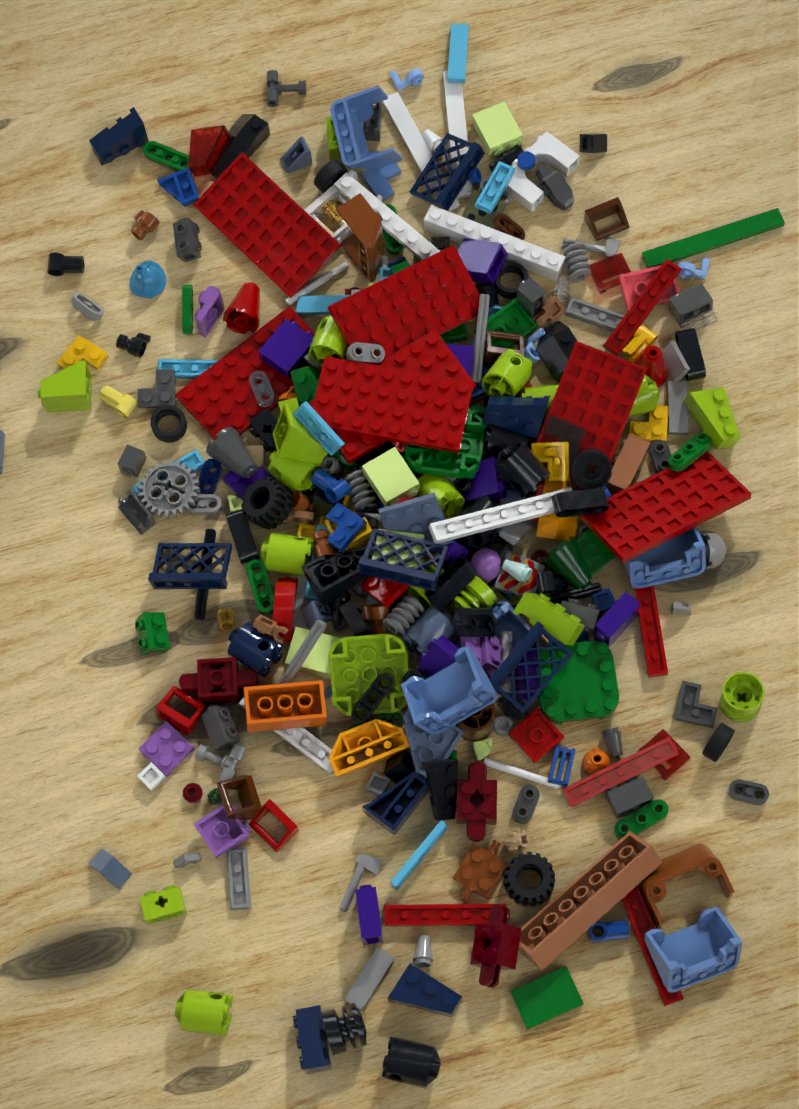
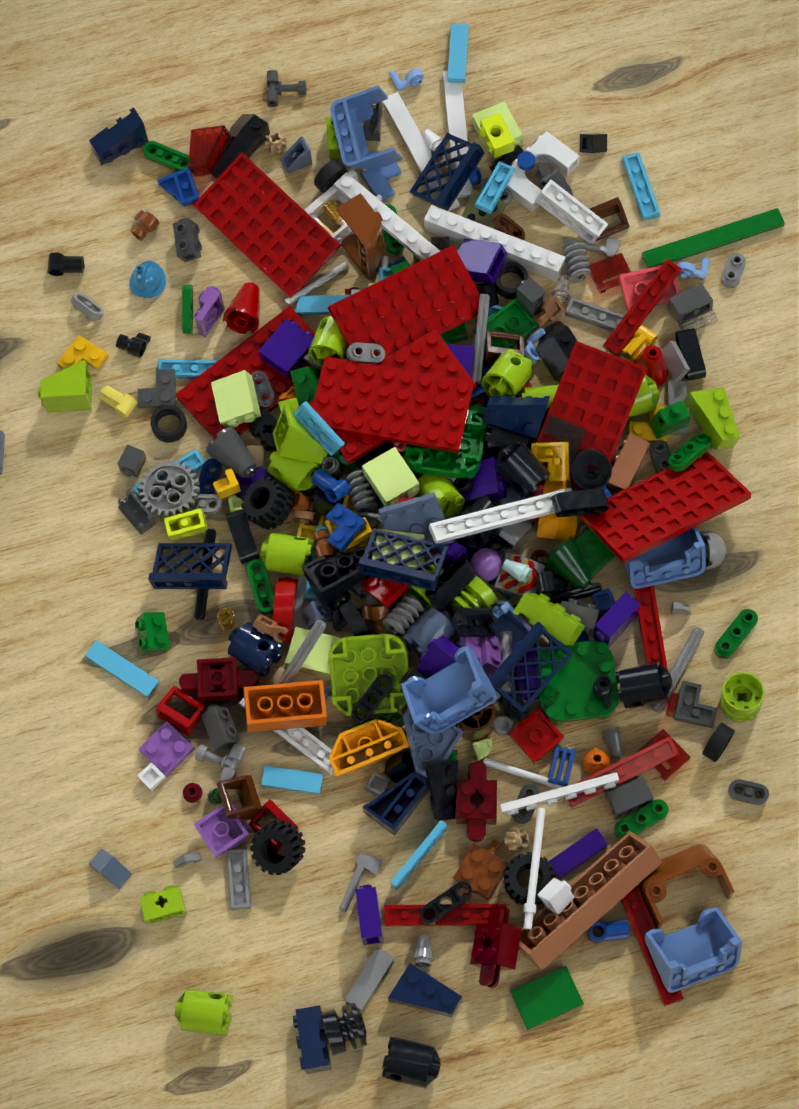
(122, 669): none -> medium azure tile
(186, 524): none -> neon yellow brick
(227, 486): none -> yellow panel
(236, 399): none -> yellowish green brick
(265, 854): none -> black tyre
(275, 142): none -> tan gear
(292, 780): none -> medium azure tile
(450, 894): none -> black beam
(496, 126): none -> neon yellow brick
(529, 906): none -> white bar
(556, 895): none -> white brick
(569, 792): none -> white plate
(571, 211): none -> white fence
(578, 853): none -> dark purple tile
(602, 690): none -> black piece
(641, 186): none -> medium azure tile
(643, 685): none -> black cylinder
(672, 704): none -> clear red tile
(673, 418): none -> green torso
(681, 663): none -> light grey axle
(734, 269): none -> light grey plate
(734, 641): none -> green plate

